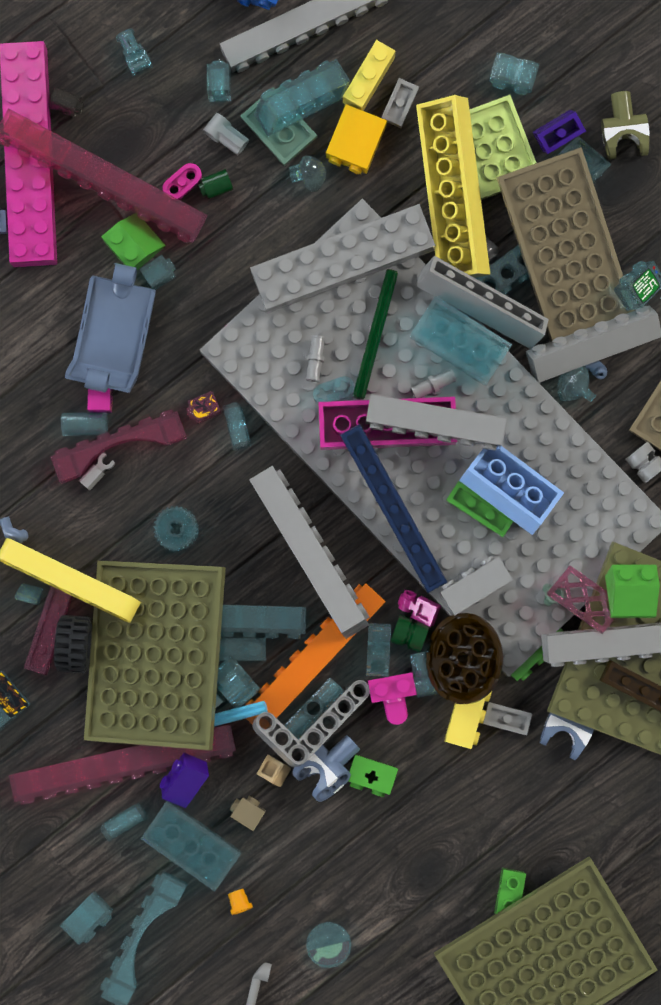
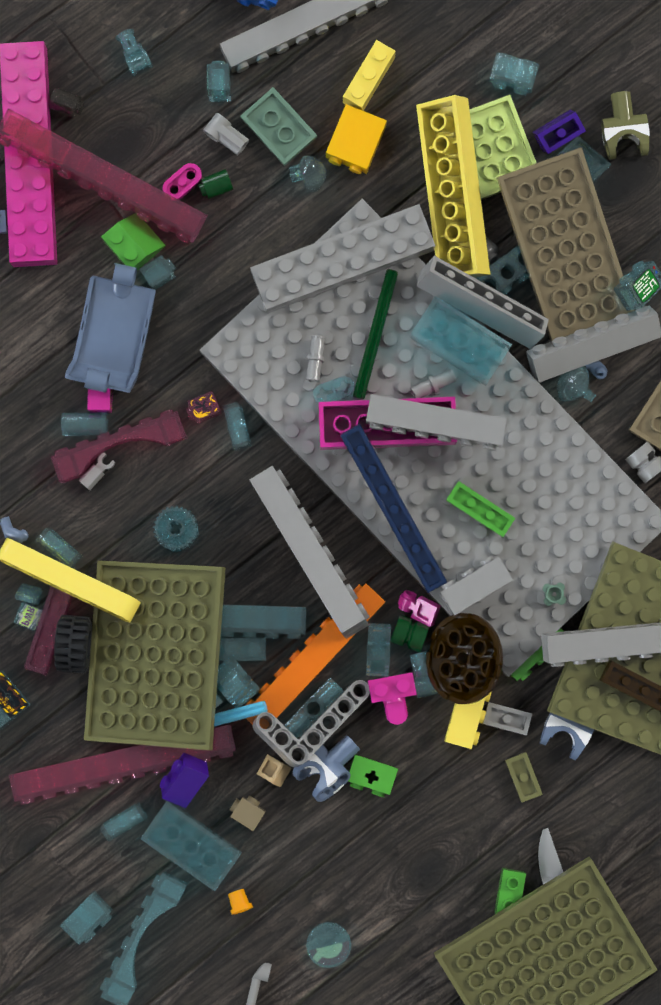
(28, 616): none -> clear light blue tile
(59, 547): none -> clear light blue brick
(301, 97): clear light blue brick -> none
(400, 103): light grey plate -> none
(512, 487): light blue brick -> none
(523, 777): none -> olive plate
(548, 858): none -> light grey piece
(568, 602): clear pink window -> none
(633, 591): bright green slope -> none

